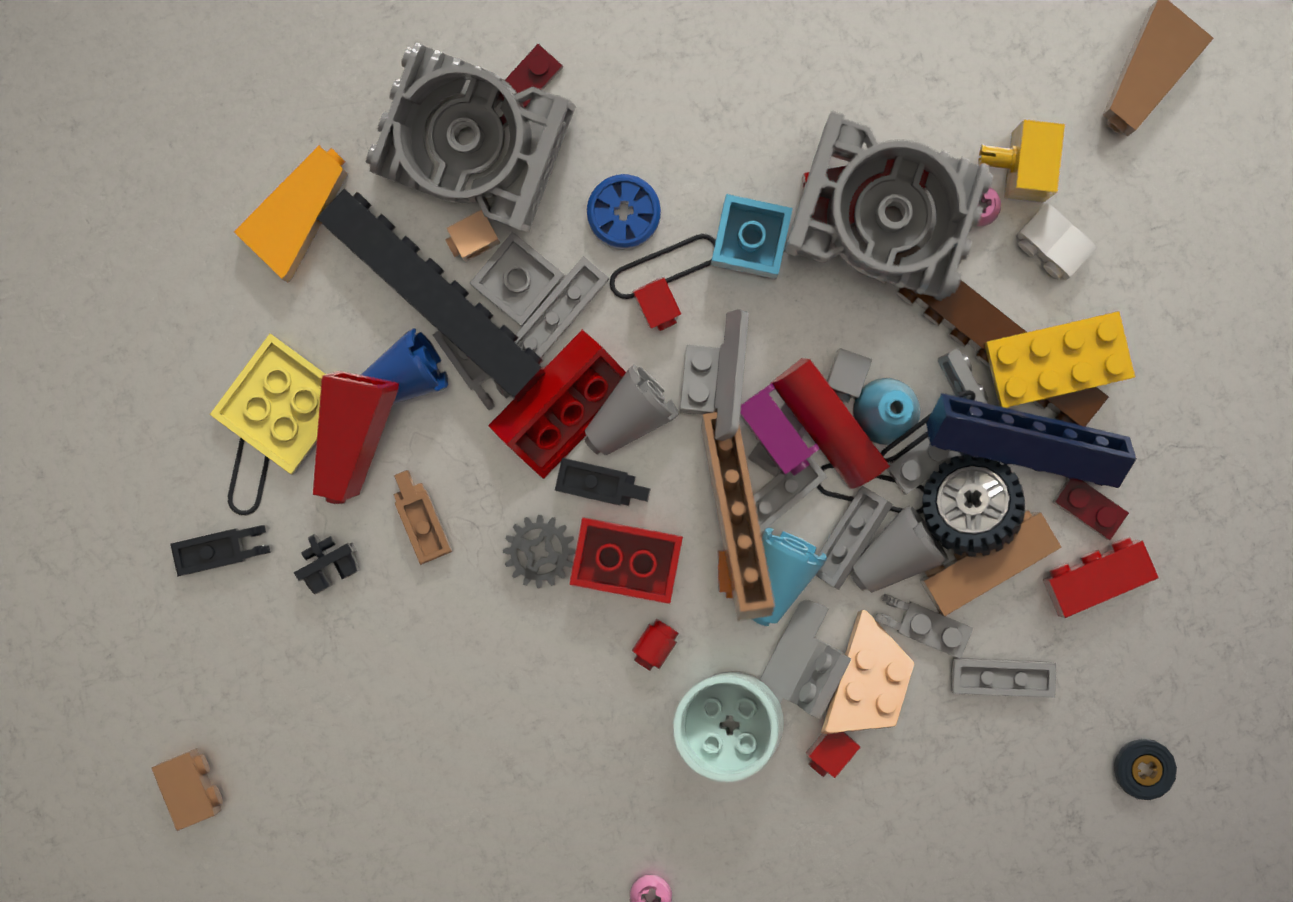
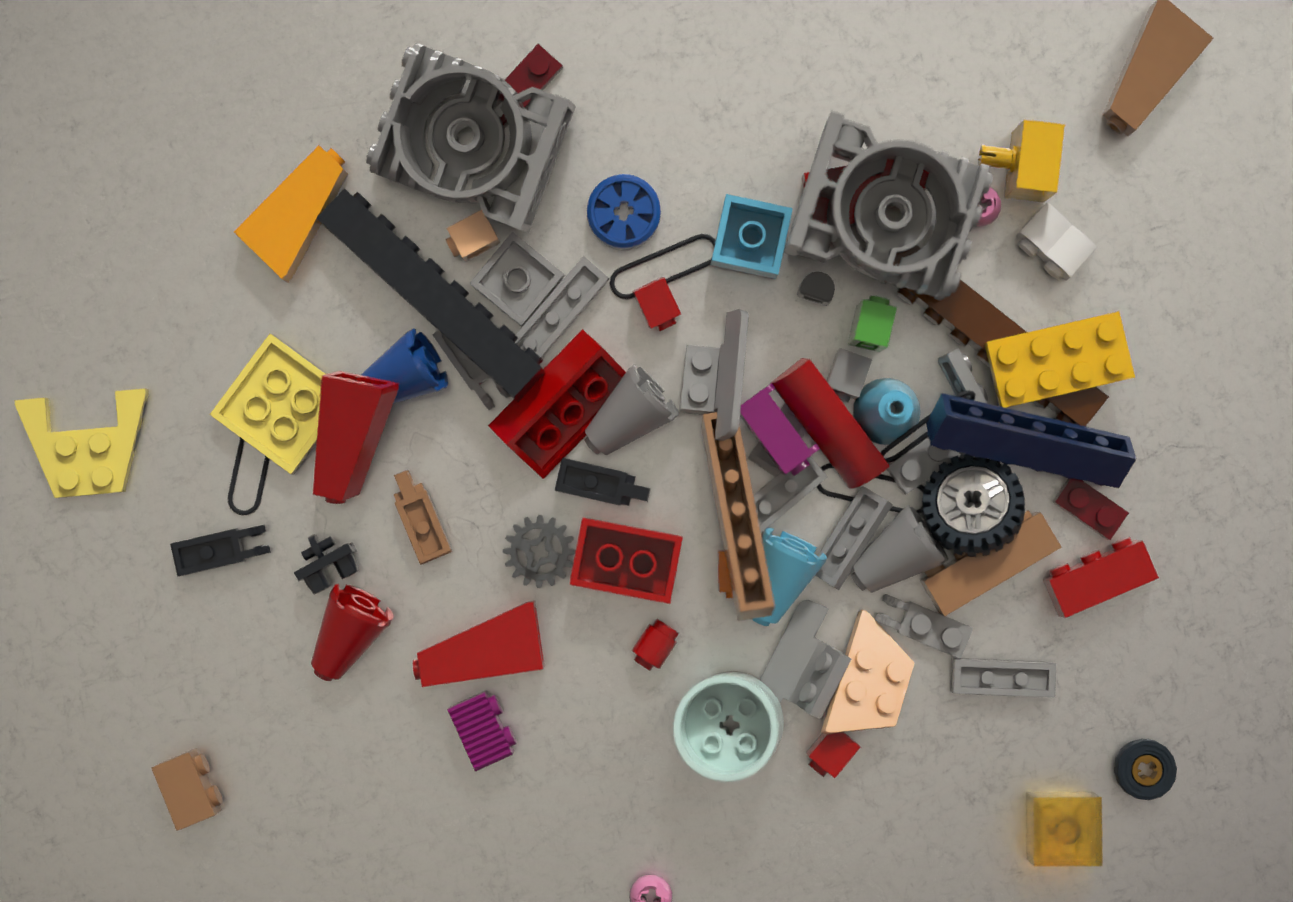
(87, 458): none -> light yellow wing
(347, 630): none -> red cone
(482, 730): none -> magenta brick
(490, 649): none -> red slope
(817, 288): none -> dark grey brick
(872, 324): none -> bright green brick
(1064, 828): none -> clear yellow brick

